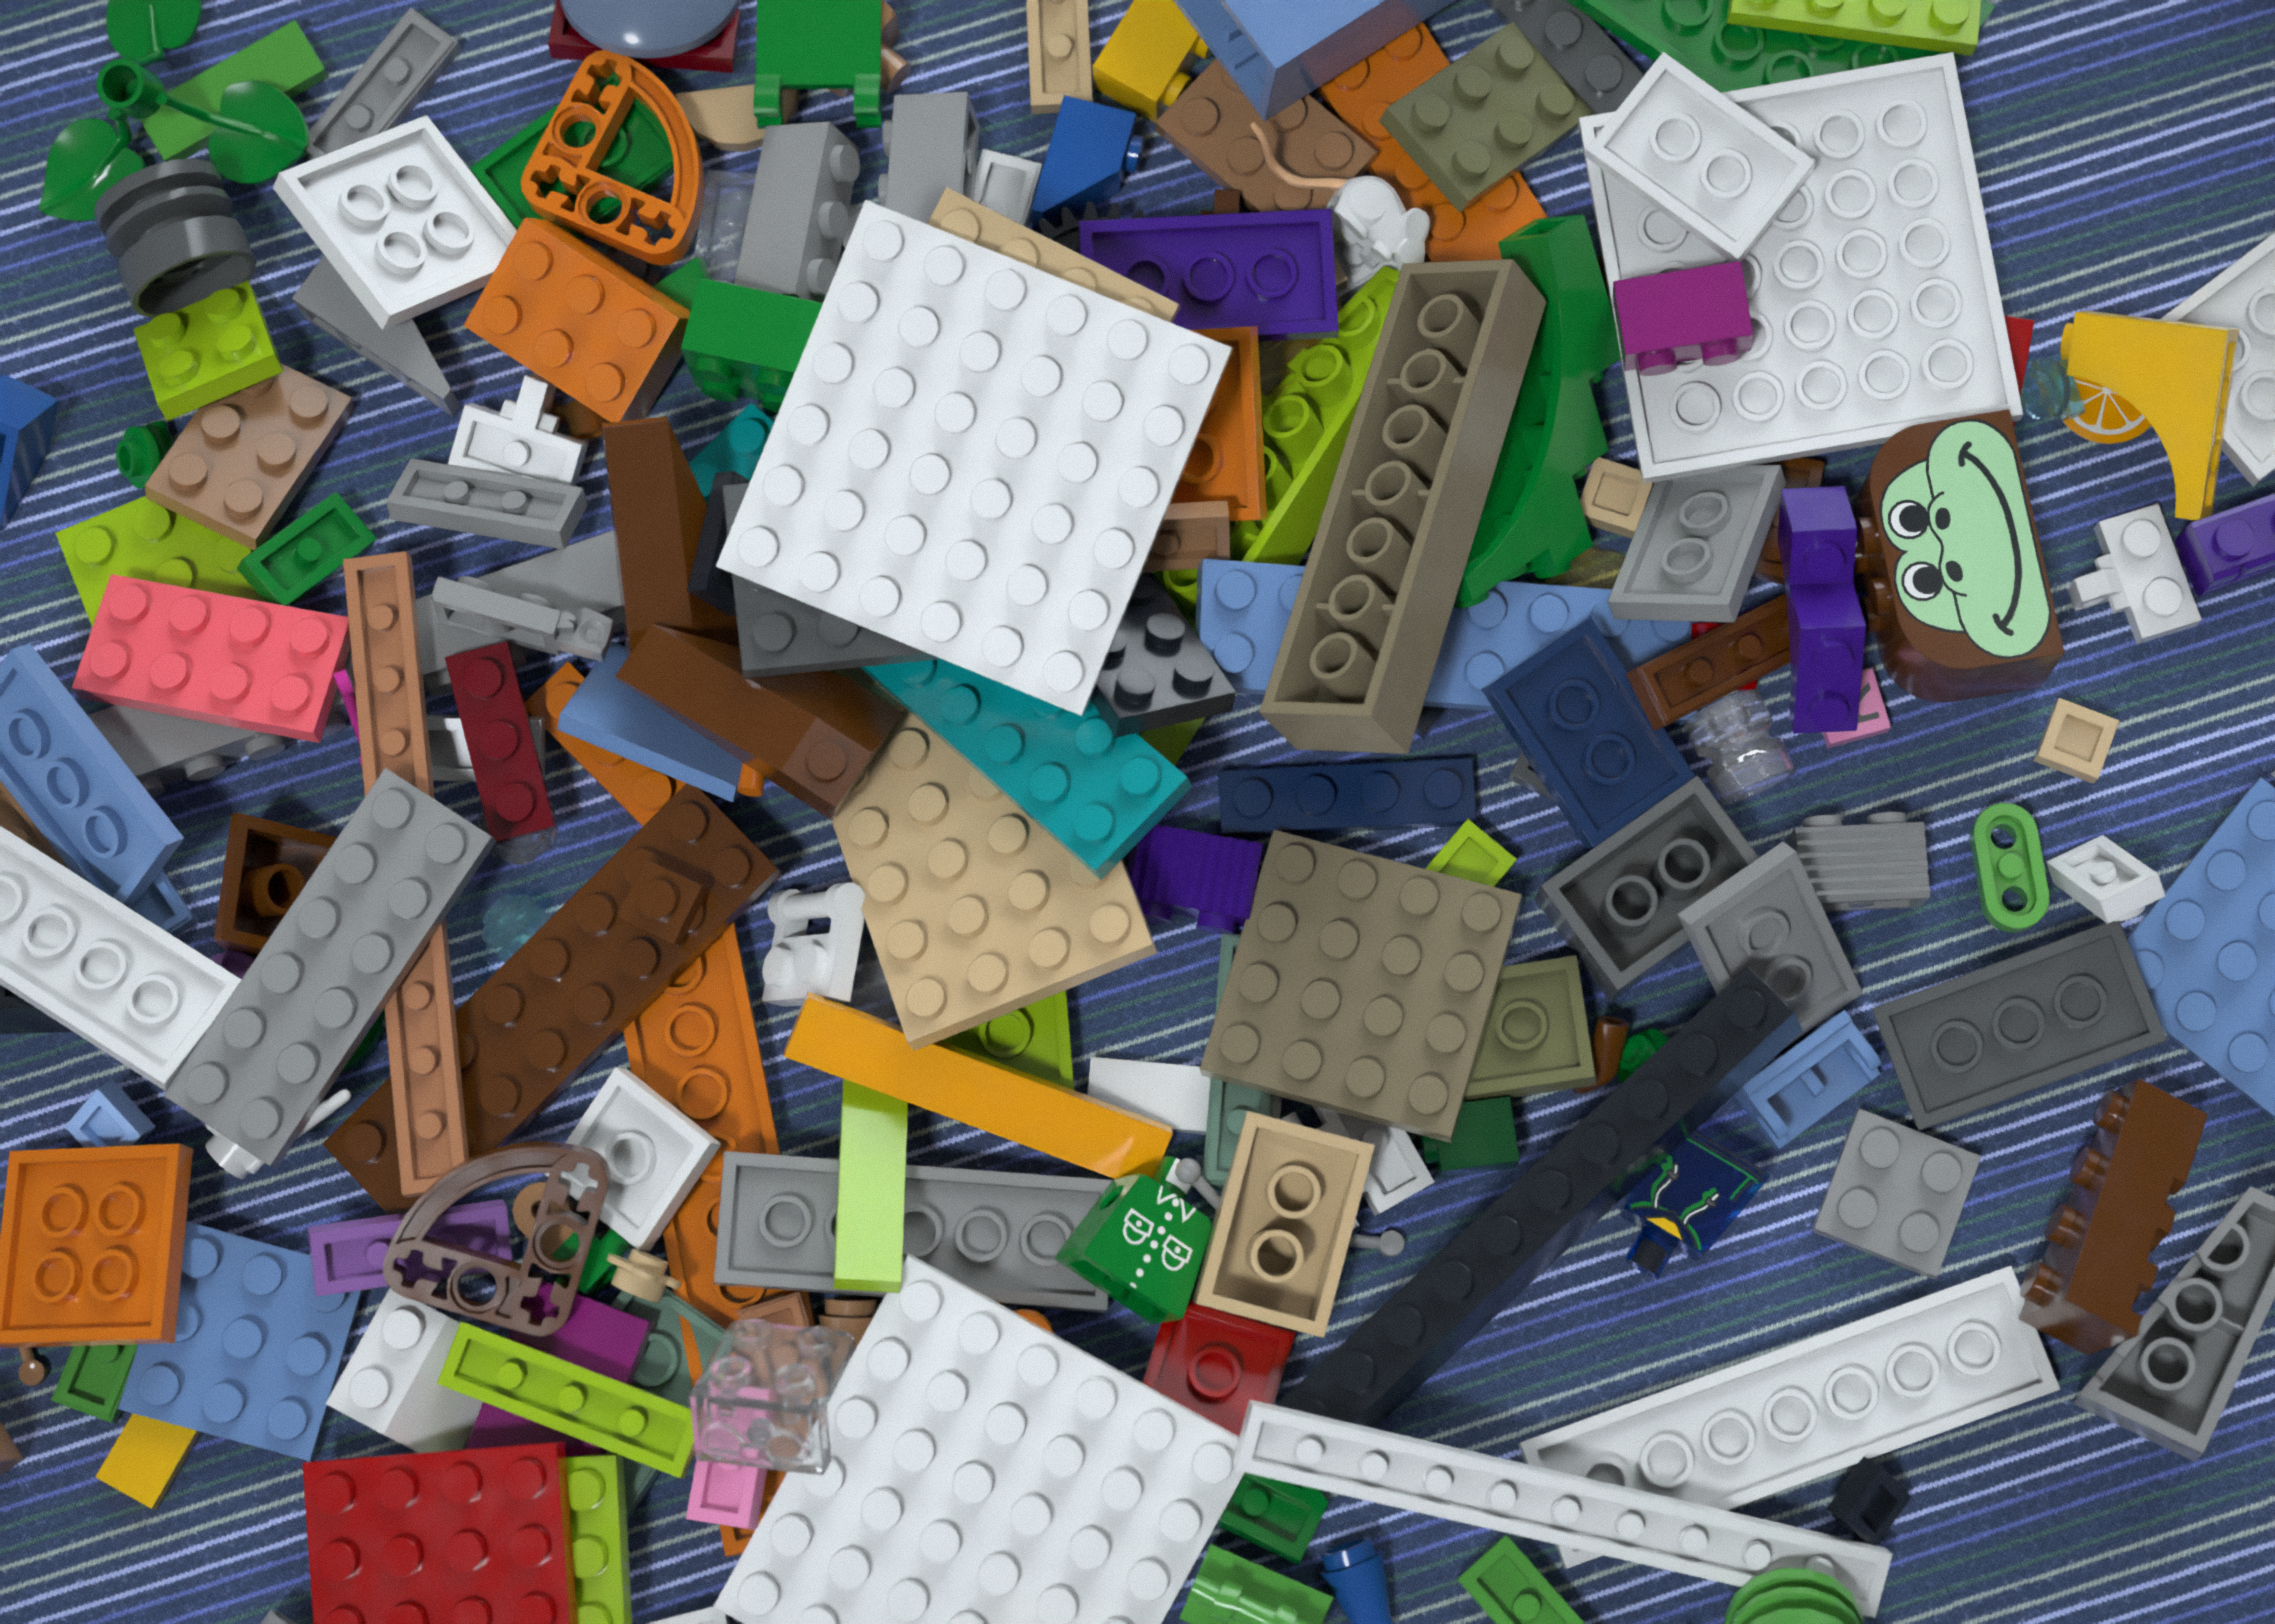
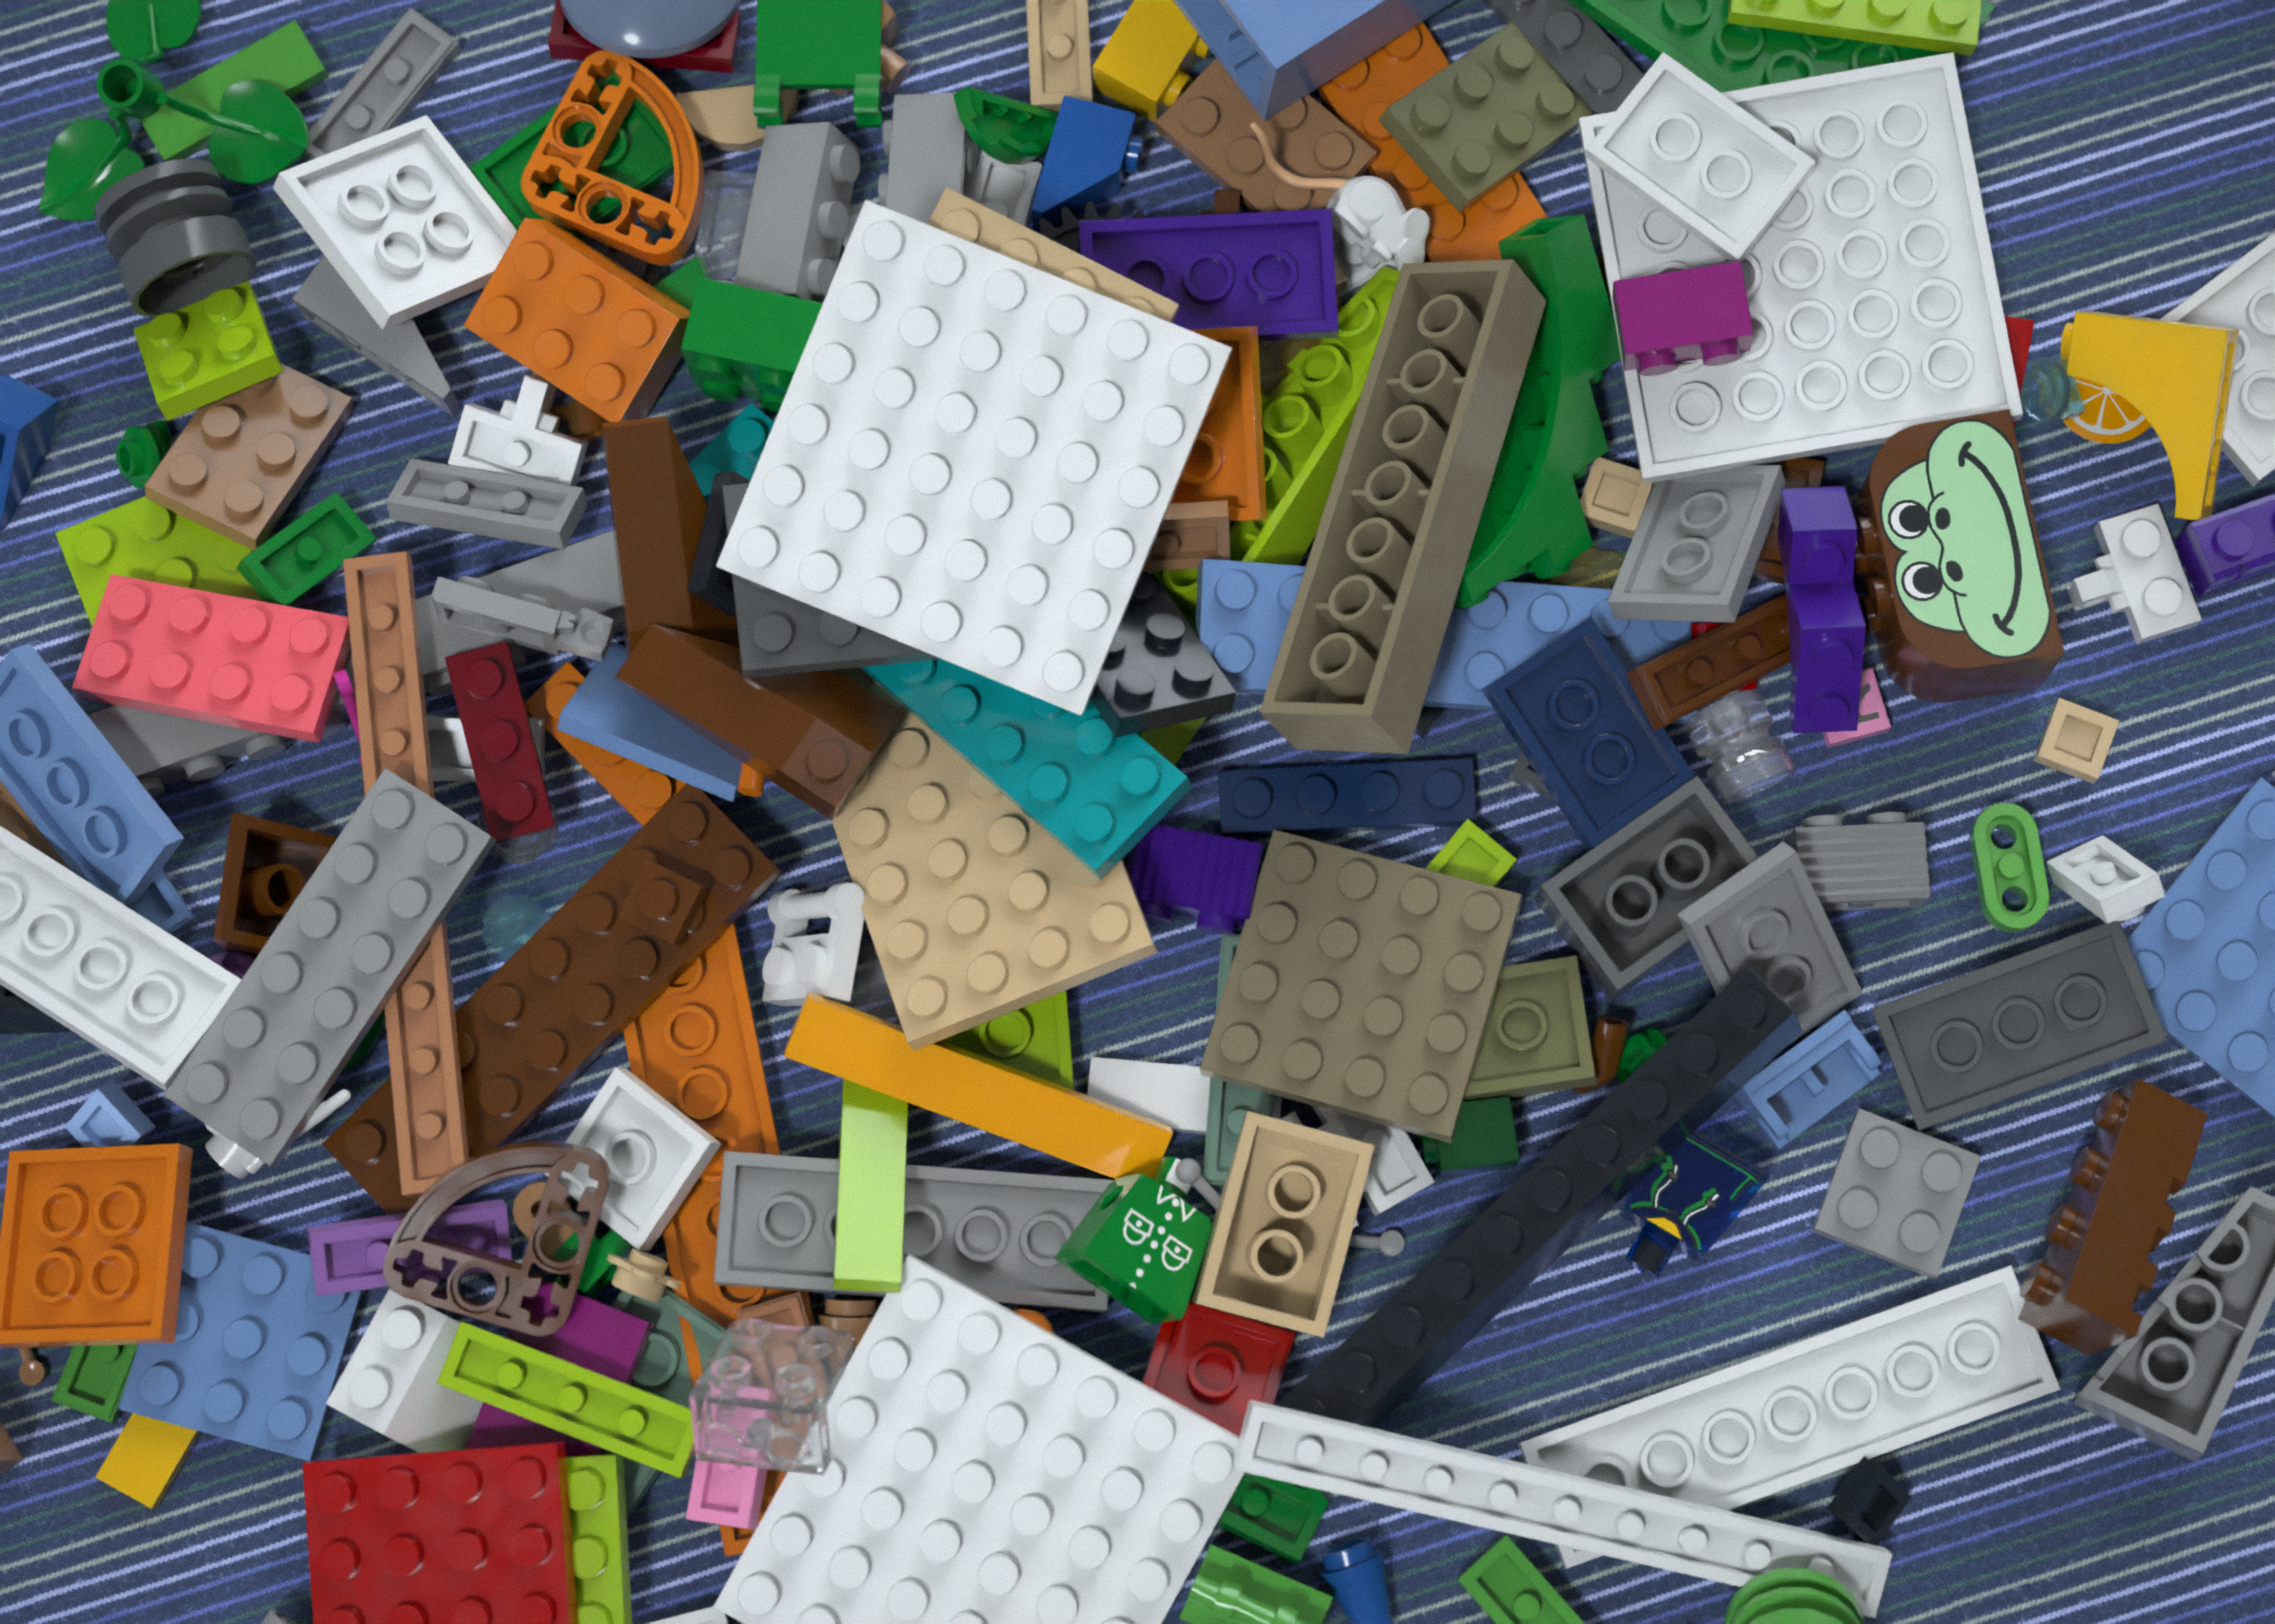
(1005, 127): none -> green tile

